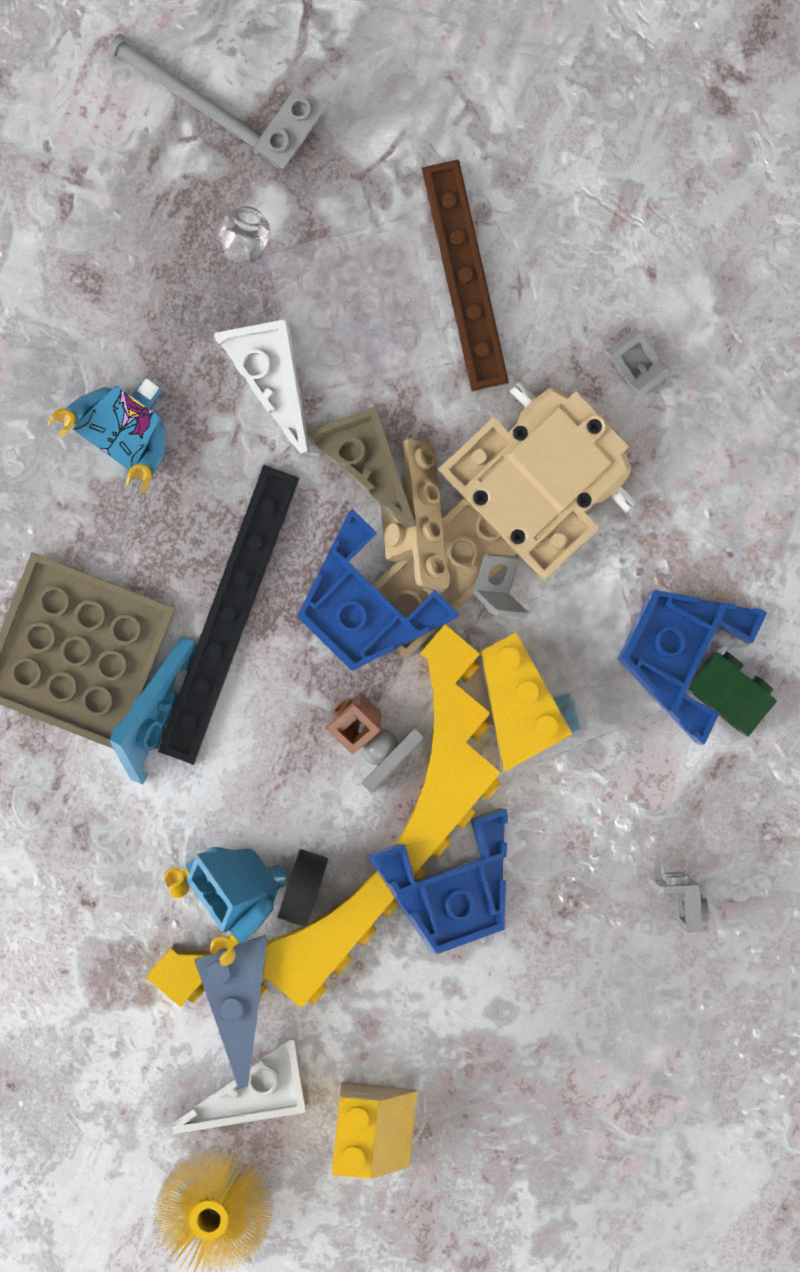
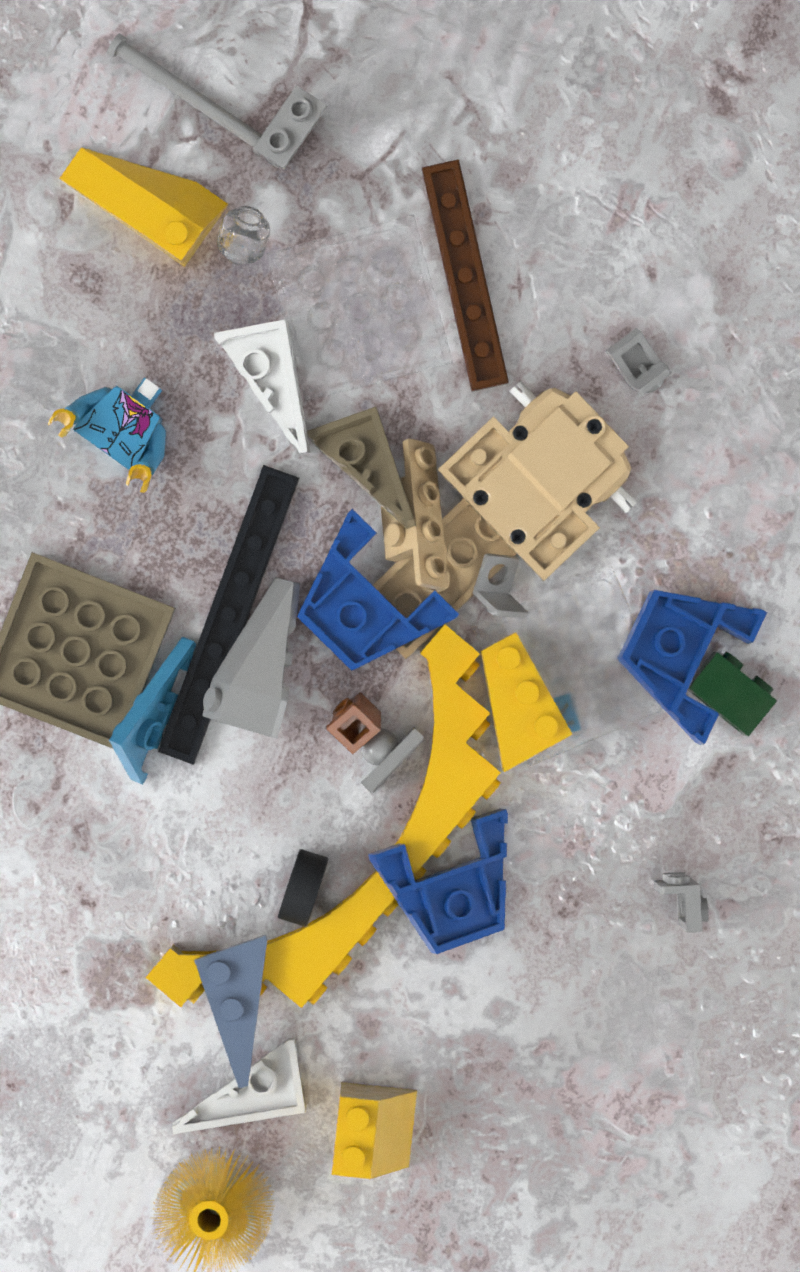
(154, 204): none -> yellow wedge
(233, 890): dark azure torso -> none
(250, 680): none -> light grey wedge

